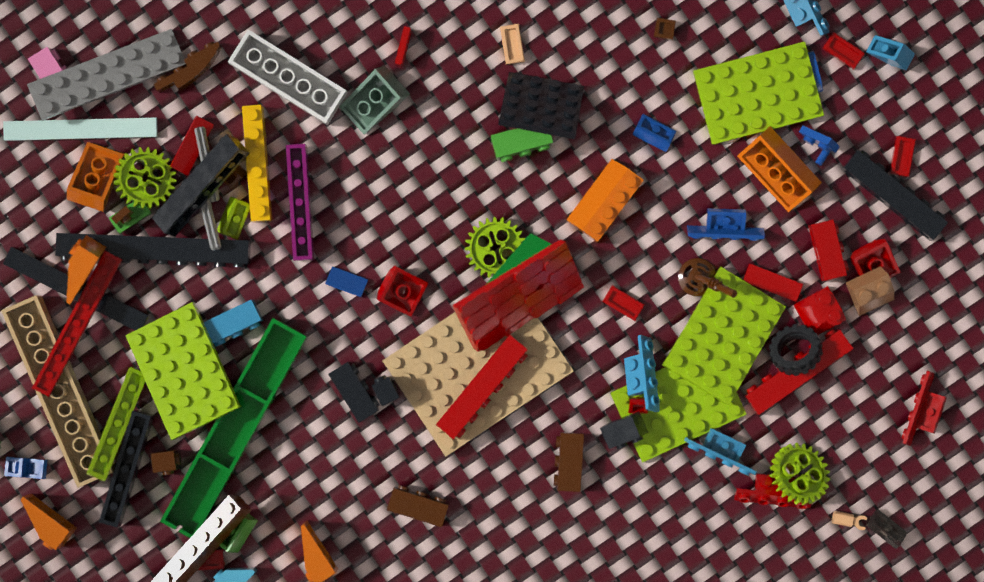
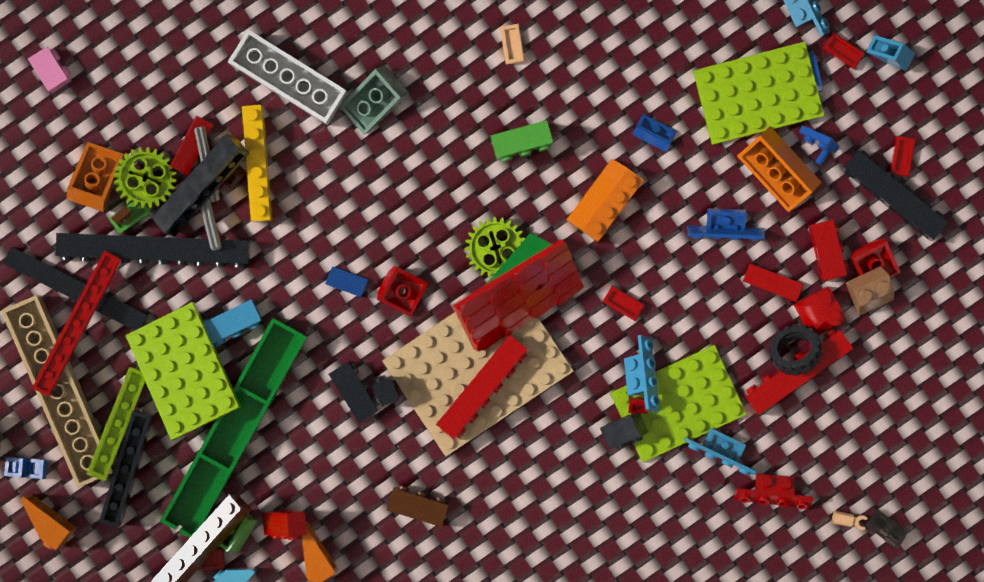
(80, 129): light aqua tile -> none
(83, 260): orange slope -> none
(106, 74): light grey plate -> none
(165, 461): reddish brown brick -> none
(197, 65): reddish brown slope -> none
(233, 218): lime slope -> none
(284, 524): none -> red brick
(300, 202): magenta brick -> none
(403, 46): red tile -> none
(541, 105): black plate -> none
(569, 461): reddish brown brick -> none
(664, 29): reddish brown plate -> none
(700, 278): reddish brown dish -> none
(724, 337): lime plate -> none
(811, 488): lime gear -> none
(926, 410): red bracket -> none

